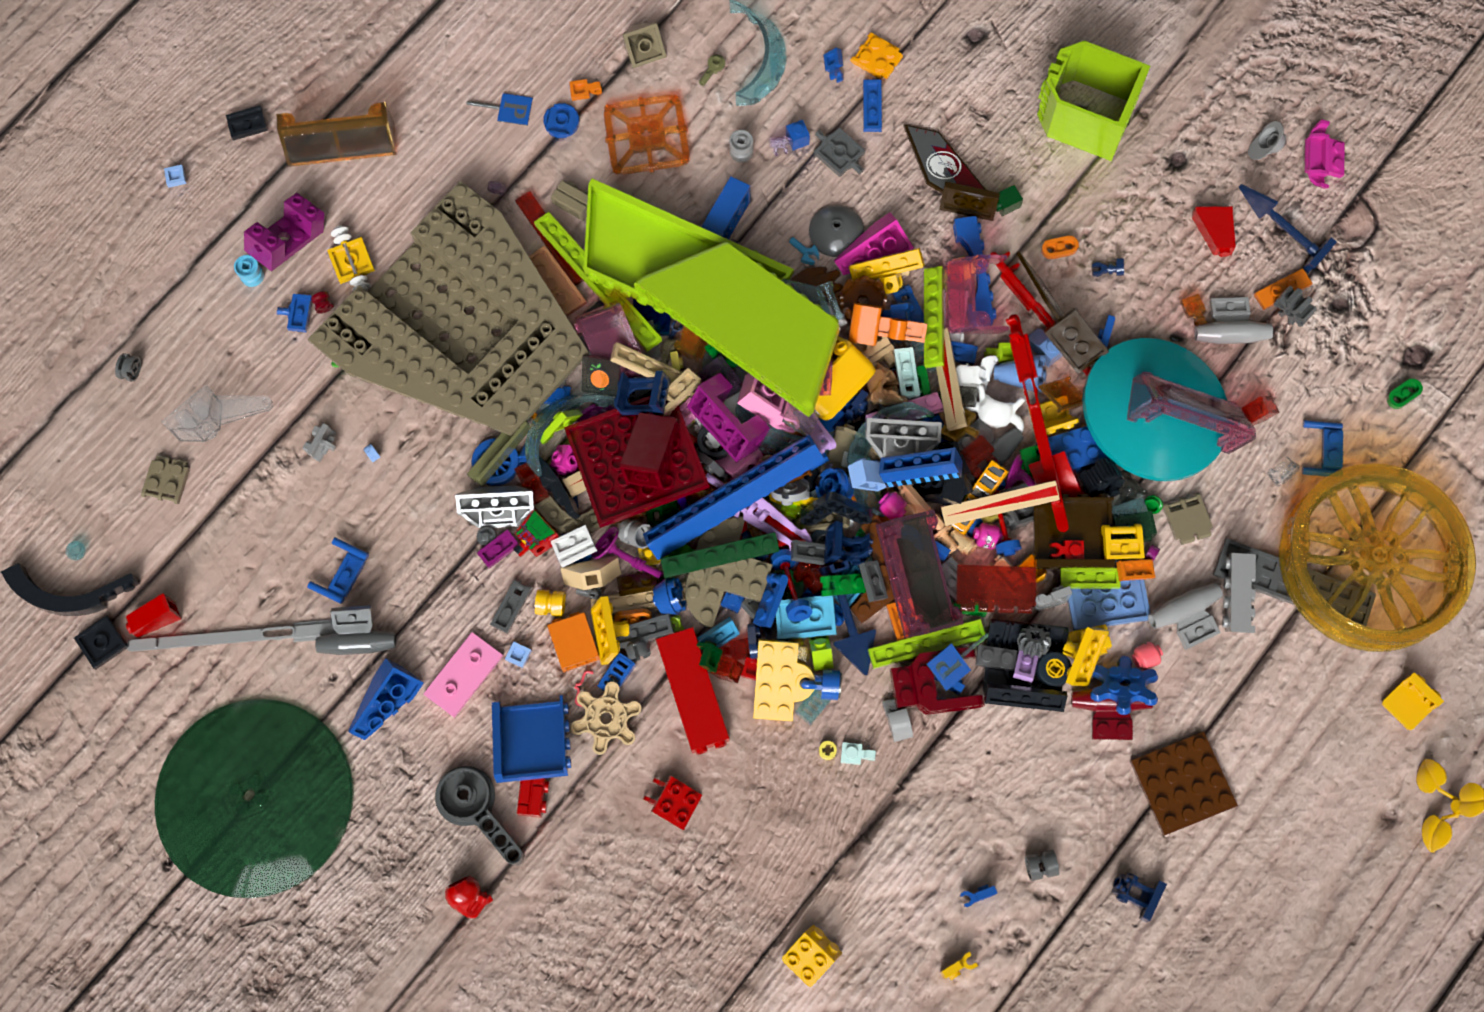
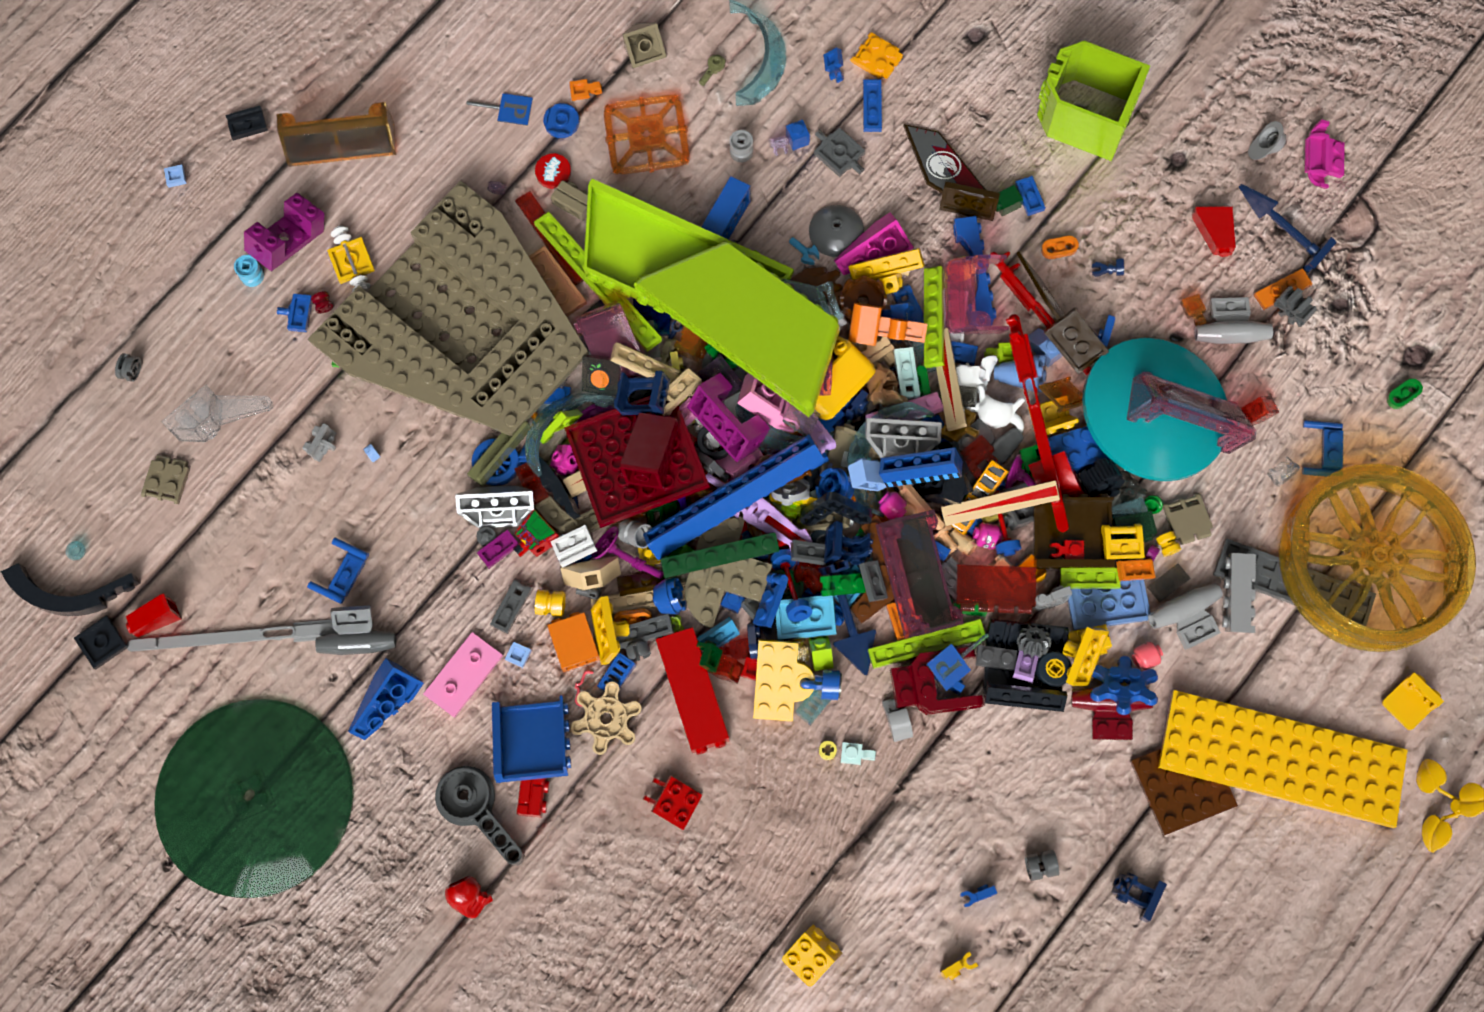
(552, 170): none -> tile
(1031, 197): none -> blue plate
(1168, 544): none -> yellow wheel
(1168, 582): none -> clear smoke plate
(1283, 759): none -> yellow plate

